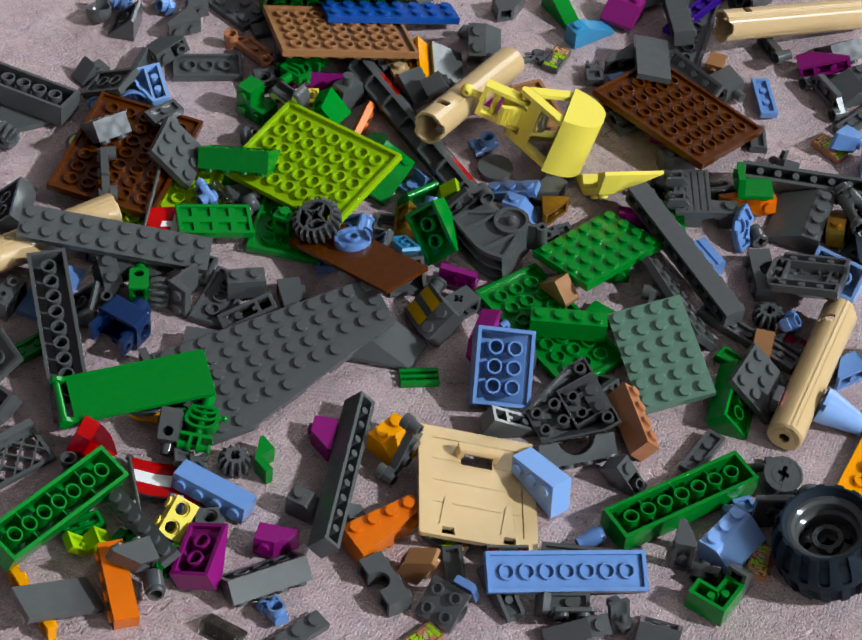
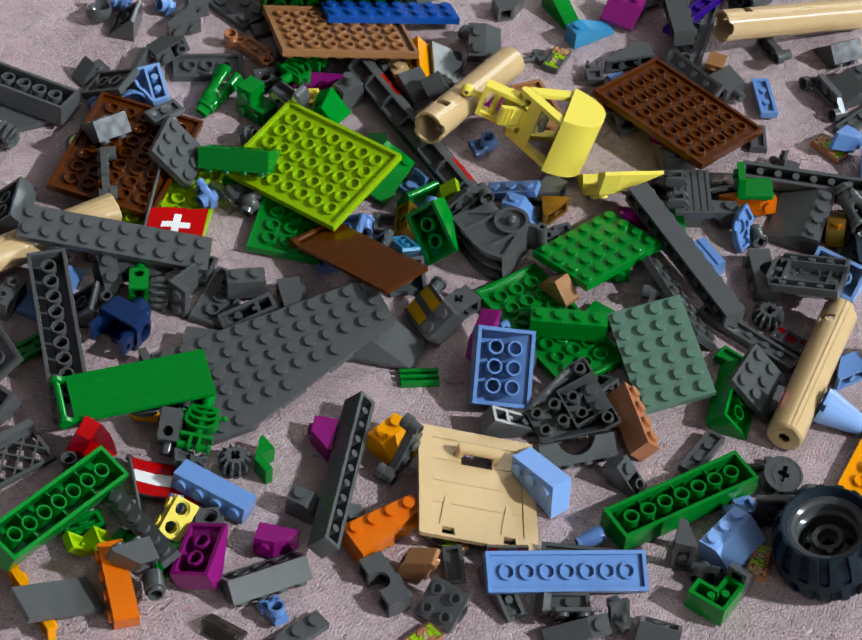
(211, 97): none -> green piece
(215, 220): green plate -> none
(282, 216): green brick -> none
(317, 226): dark grey gear -> none
(352, 239): medium blue tile -> none
(364, 116): orange plate -> none
(458, 277): magenta bracket -> none
(468, 587): medium blue tile -> none
(495, 168): dark grey tile -> none
(652, 59): dark grey tile -> none
(764, 340): medium nougat slope -> none
(790, 322): medium blue plate -> none
(818, 62): magenta slope -> none

